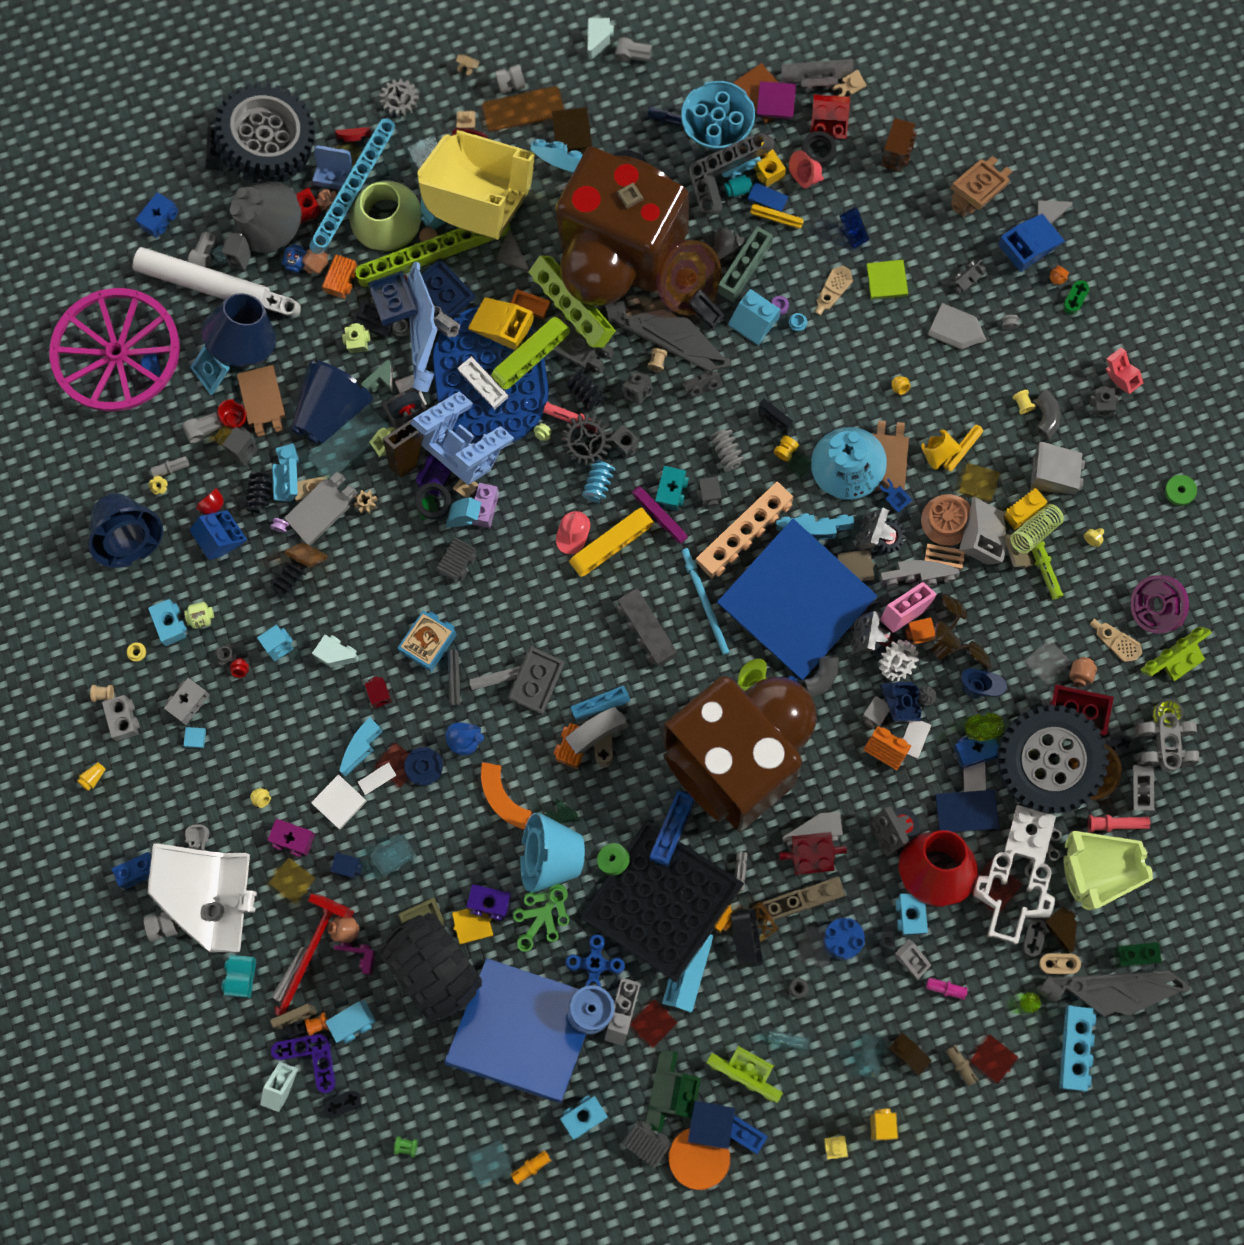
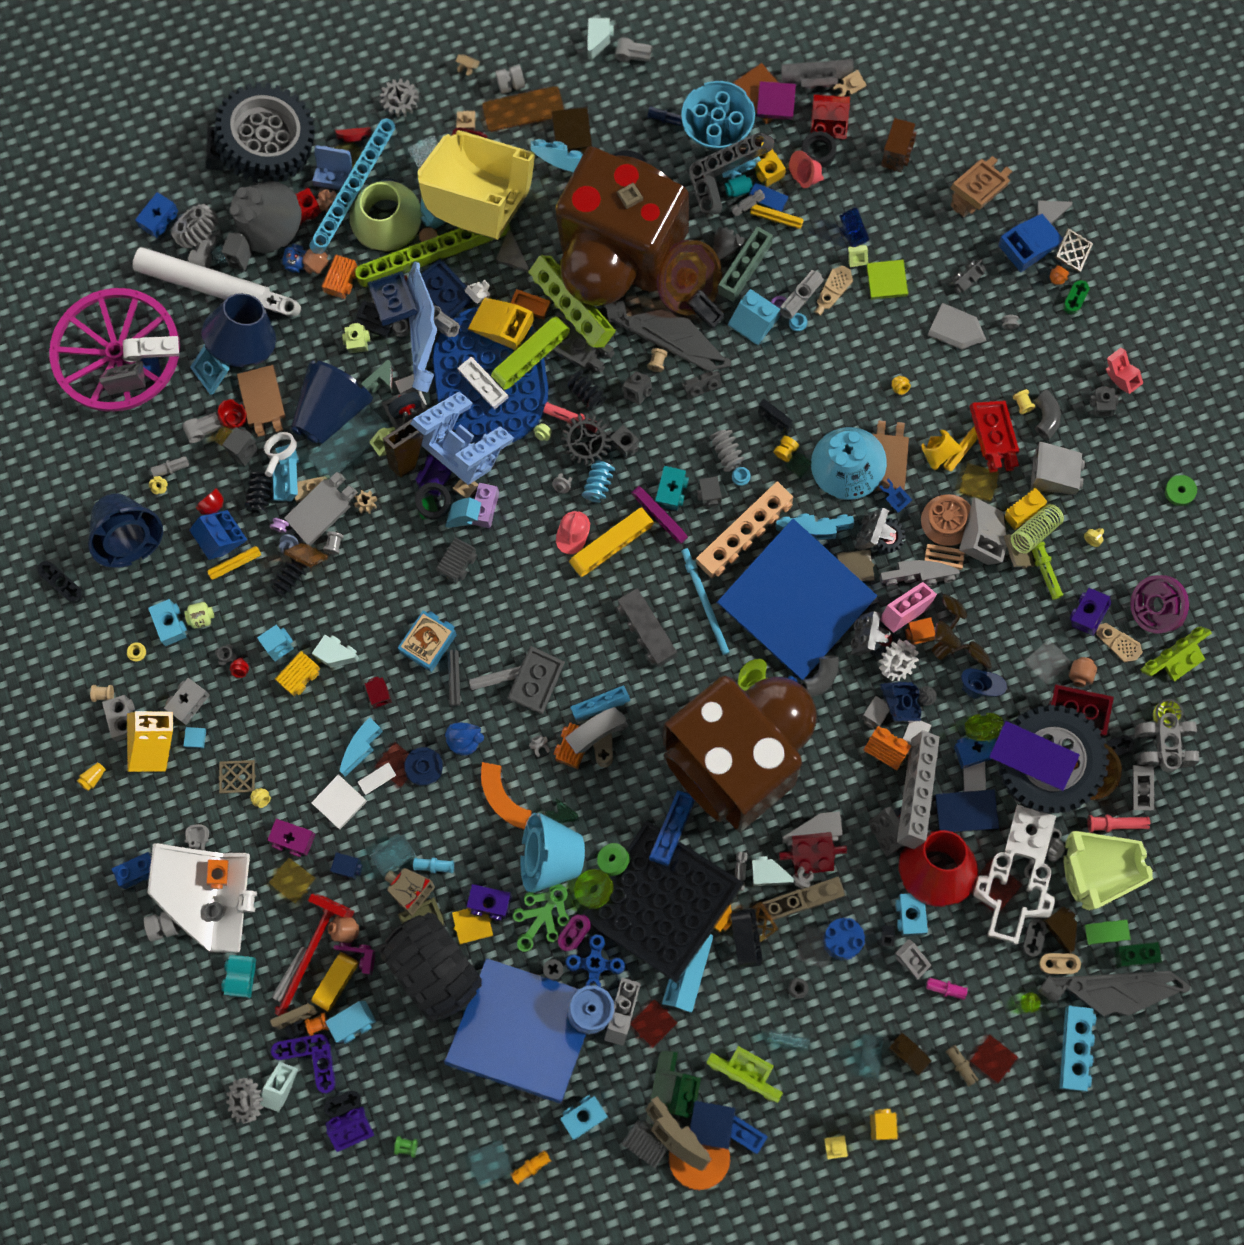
(63, 589): none -> black beam
(123, 378): none -> dark grey slope
(148, 740): none -> yellow slope
(149, 347): none -> white plate
(194, 226): none -> light grey gear
(217, 865): none -> orange brick
(234, 562): none -> yellow axle
(237, 790): none -> dark tan window
(244, 1100): none -> light grey gear
(279, 456): none -> white piece
(287, 541): none -> sand blue plate
(298, 674): none -> yellow brick
(333, 543): none -> light grey bush
(334, 981): none -> yellow beam
(349, 1129): none -> dark purple bracket
(409, 889): none -> dark tan torso
(433, 865): none -> medium azure pin
(478, 291): none -> white tile
(538, 742): none -> light grey plate
(552, 963): none -> dark grey bush
(561, 484): none -> light grey plate
(574, 931): none -> magenta plate
(583, 886): none -> clear neon green tile
(679, 1141): none -> dark tan slope
(741, 476): none -> medium azure plate
(748, 202): none -> light grey axle
(769, 873): none -> light aqua slope
(795, 300): none -> light grey piece
(802, 881): none -> light grey plate
(858, 255): none -> yellowish green tile
(918, 790): none -> light grey brick
(995, 434): none -> red tile
(1034, 755): none -> dark purple tile
(1055, 848): none -> light grey plate
(1063, 245): none -> window
(1090, 622): none -> dark purple brick
(1107, 932): none -> bright green slope

